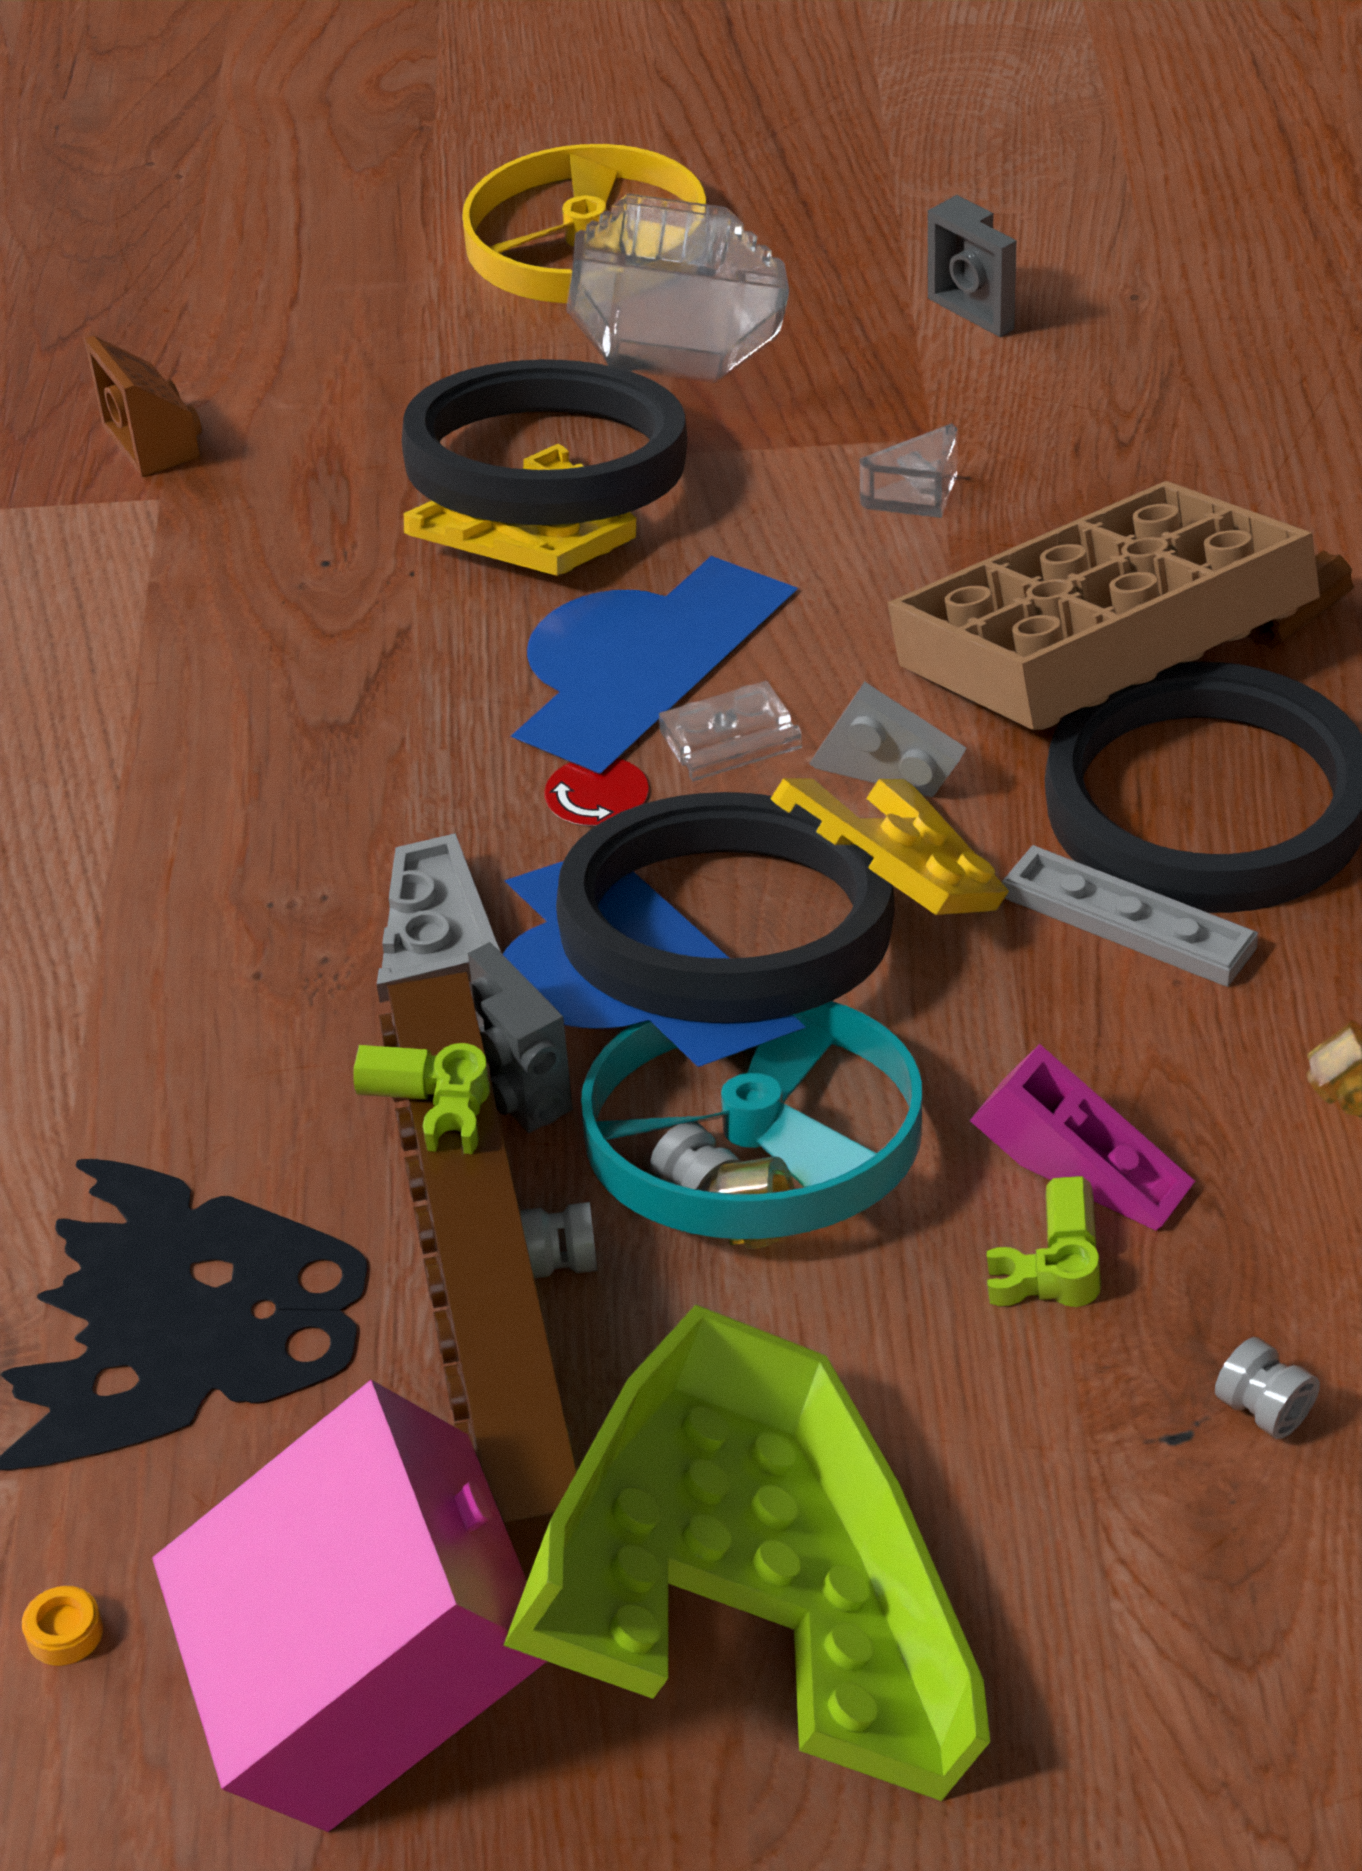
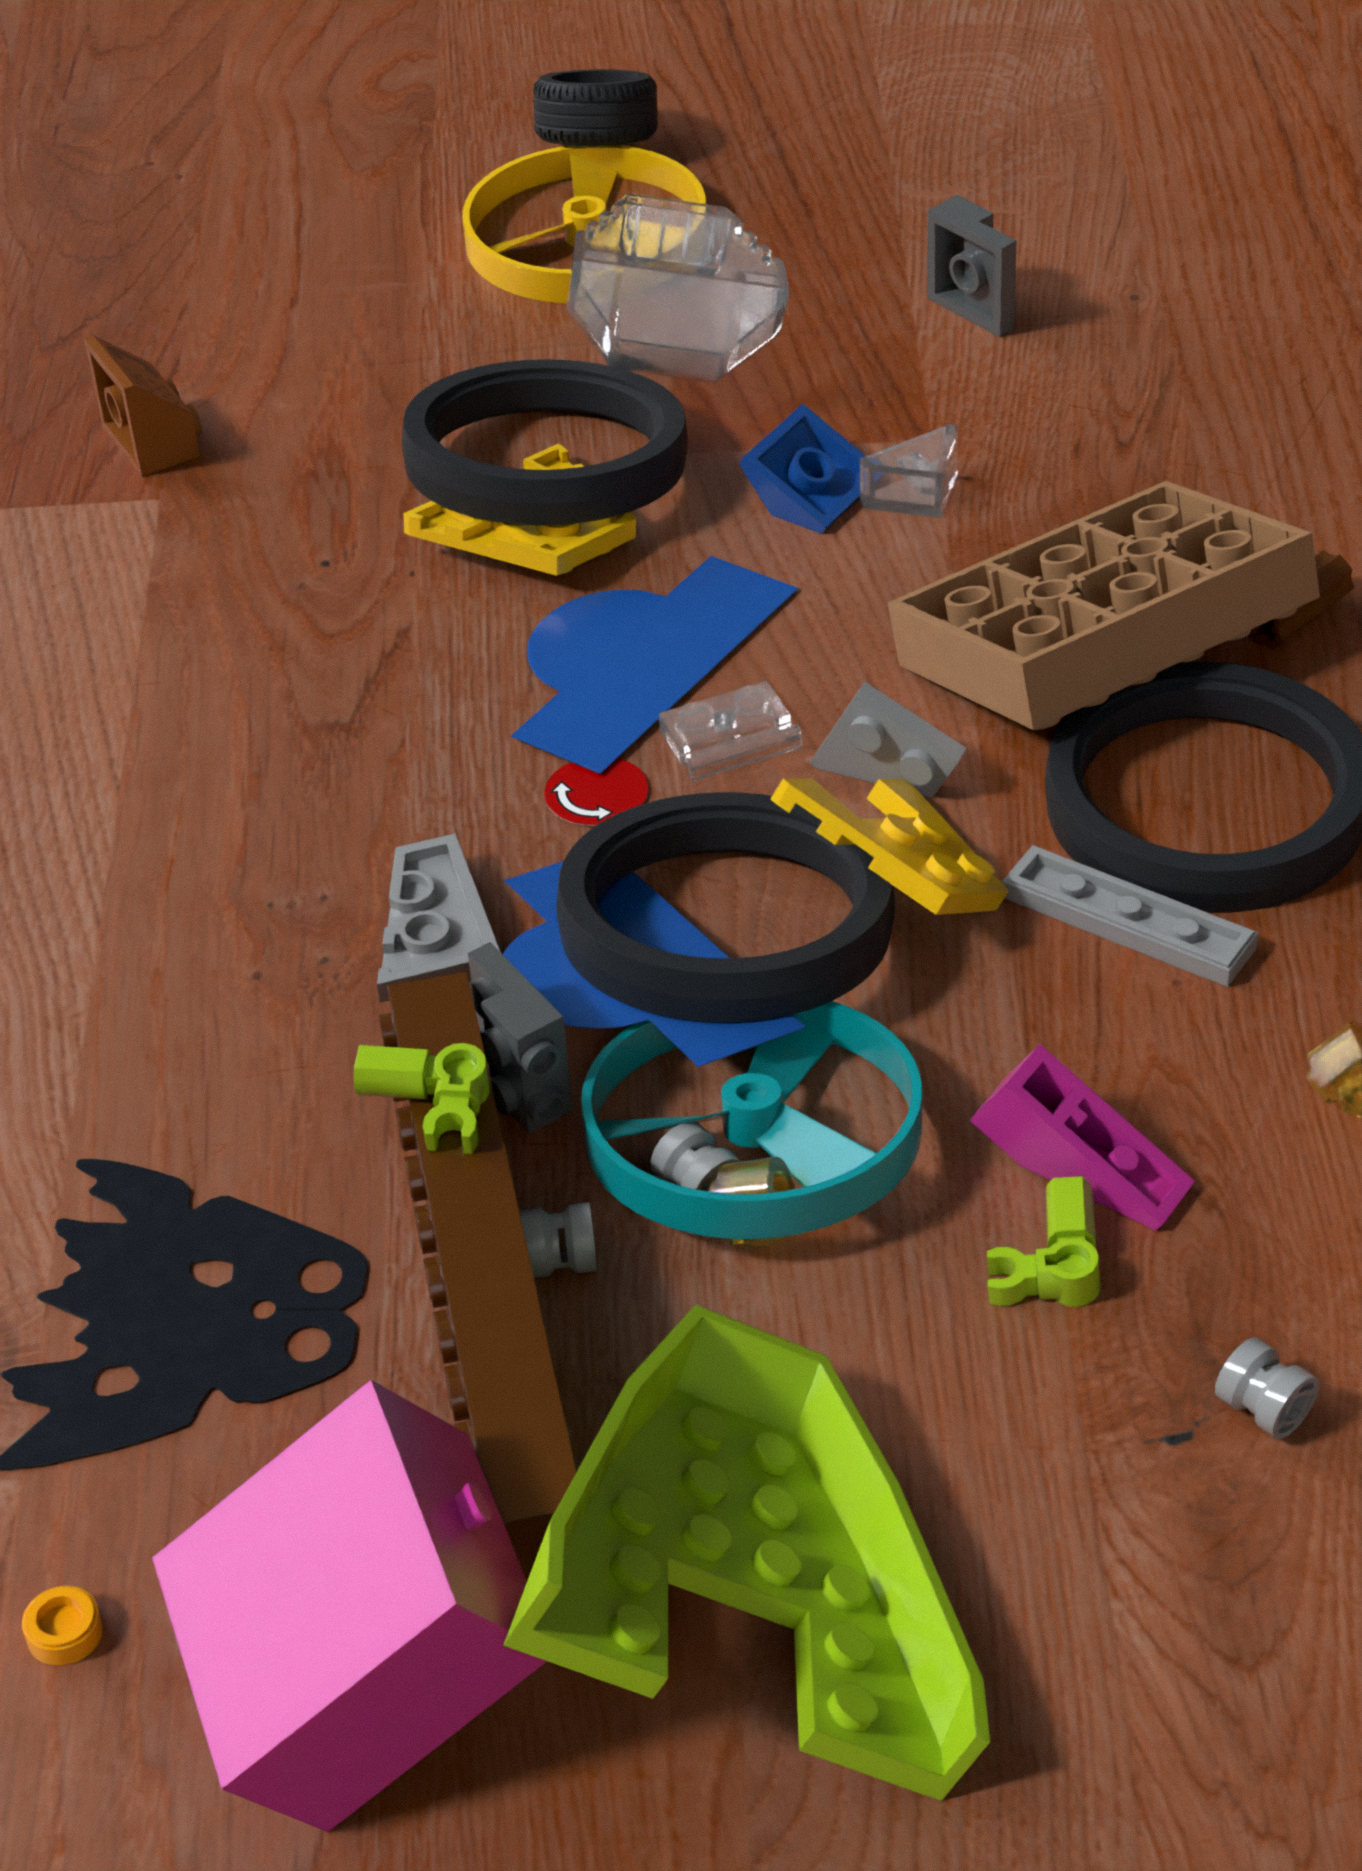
(595, 107): none -> black tyre
(805, 471): none -> blue slope

